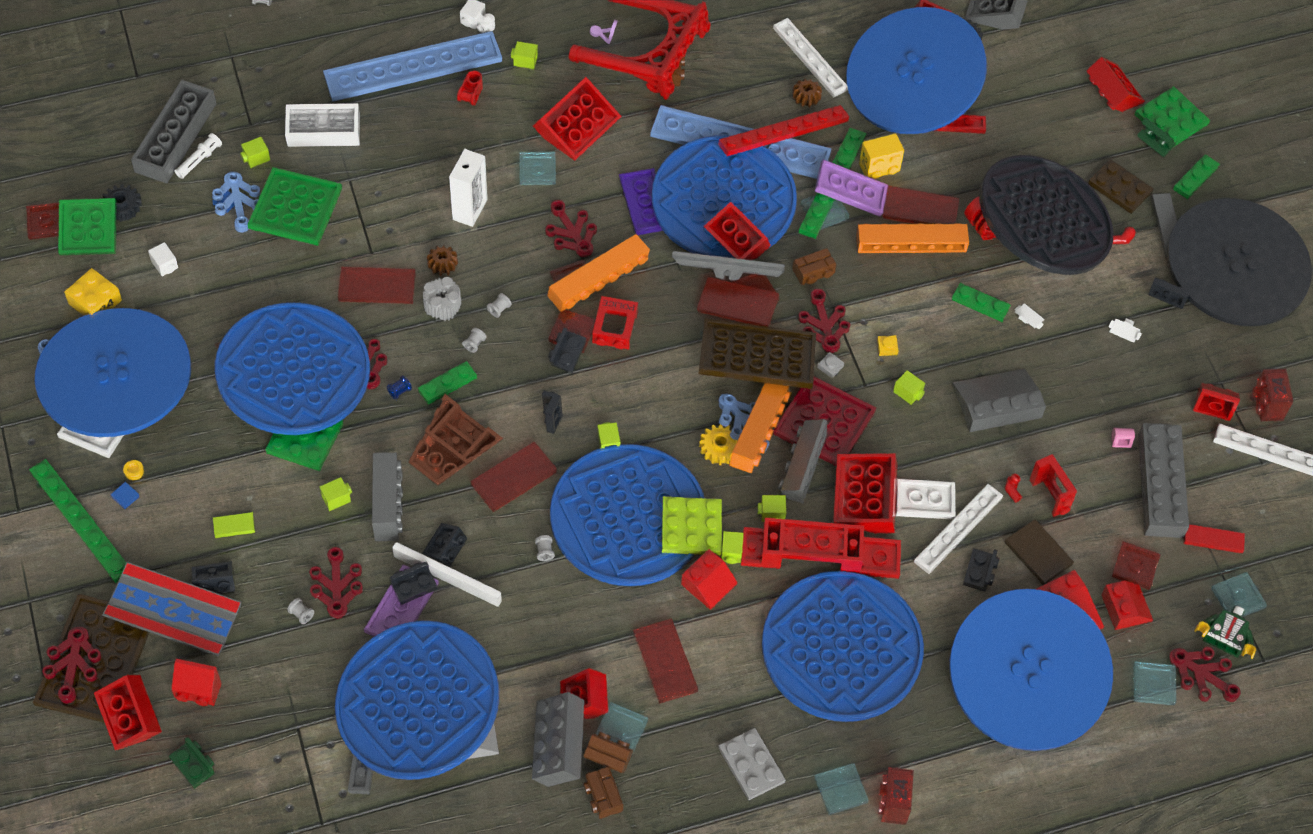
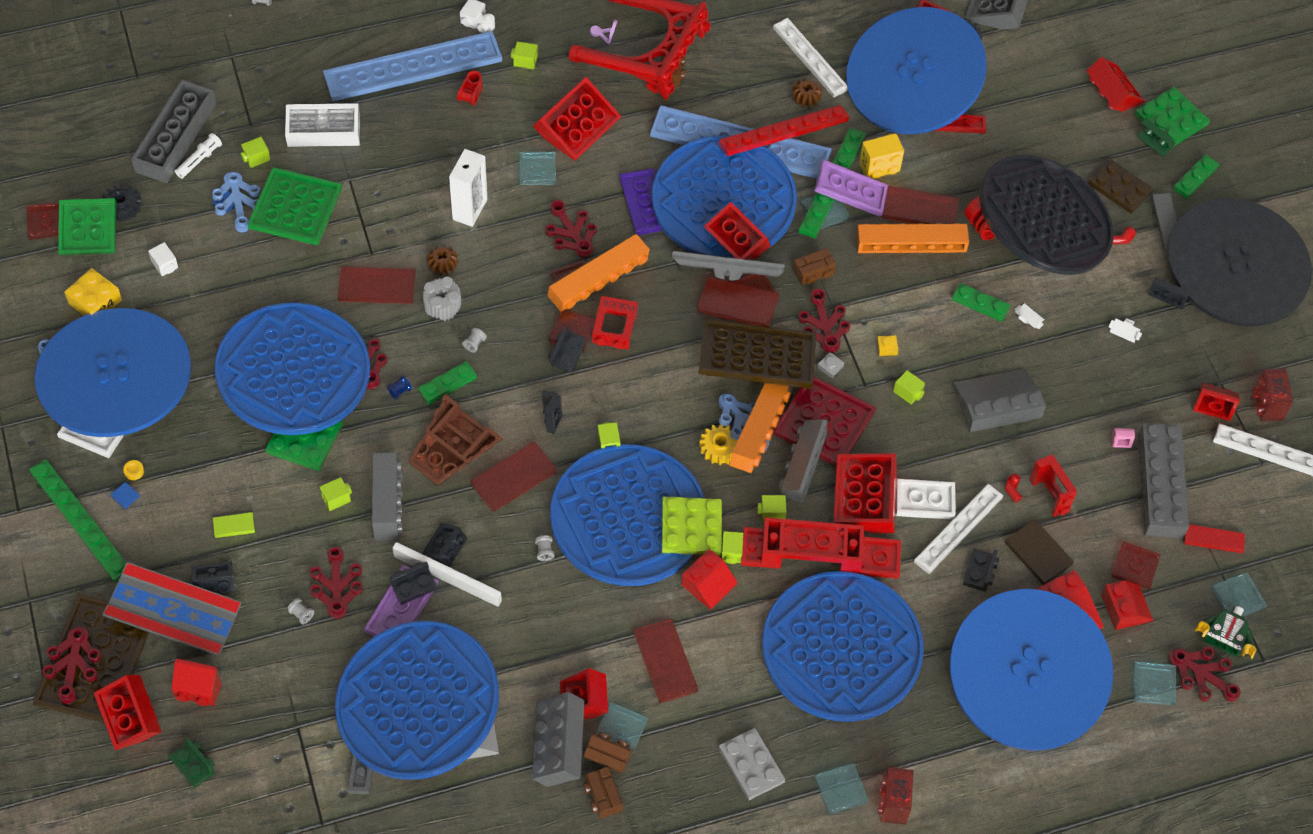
(499, 305): light grey bush -> none

